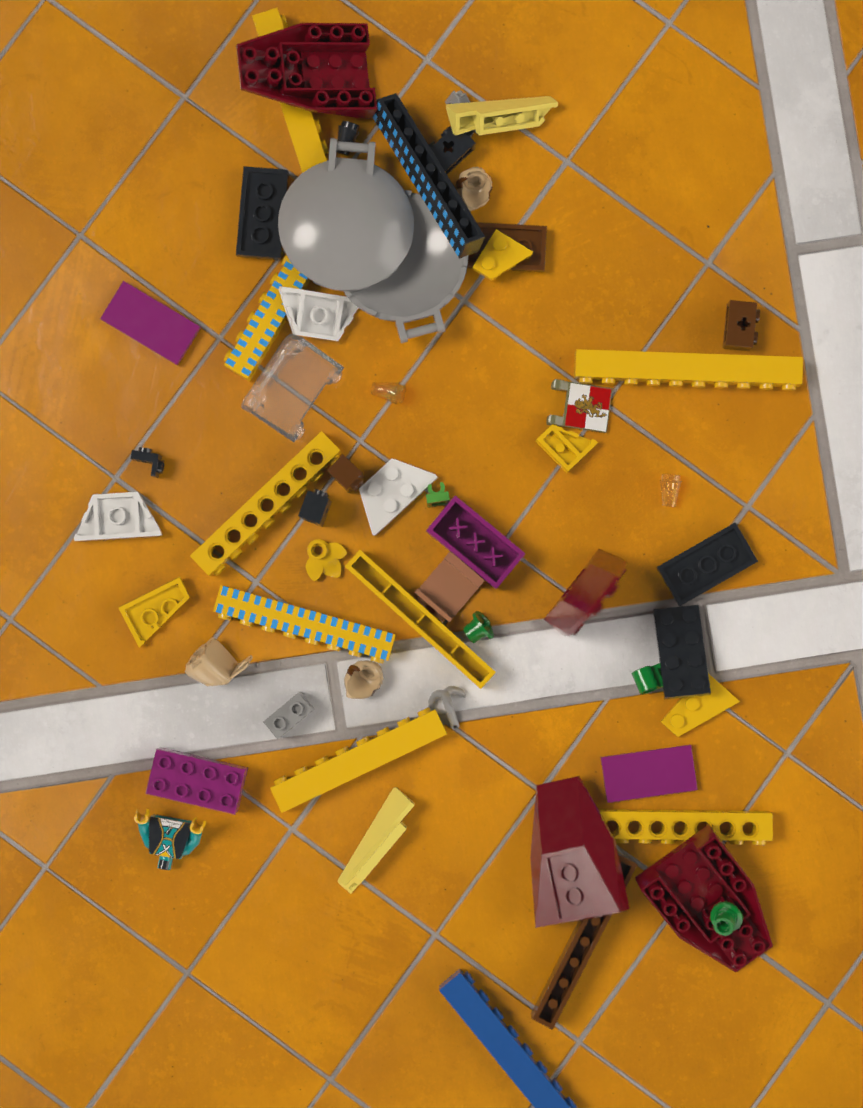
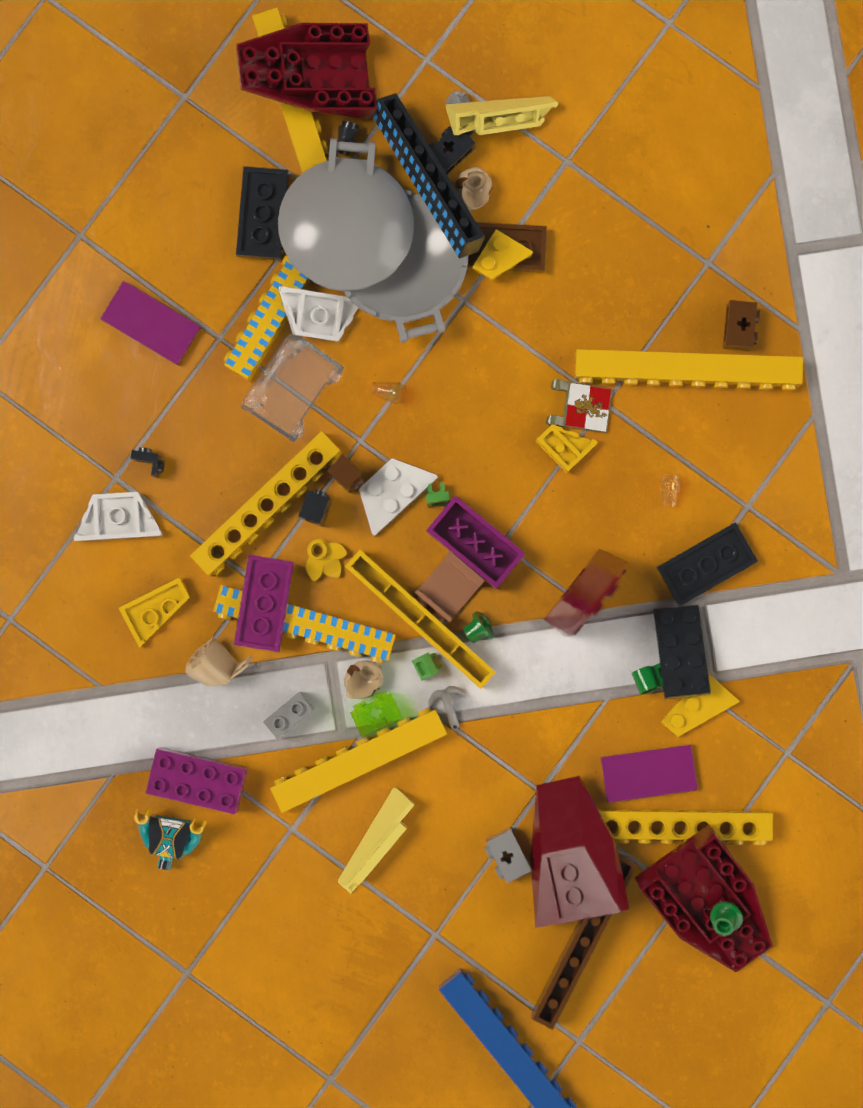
(264, 603): none -> magenta tile
(368, 724): none -> clear neon green brick
(425, 666): none -> bright green tile
(507, 842): none -> light grey brick

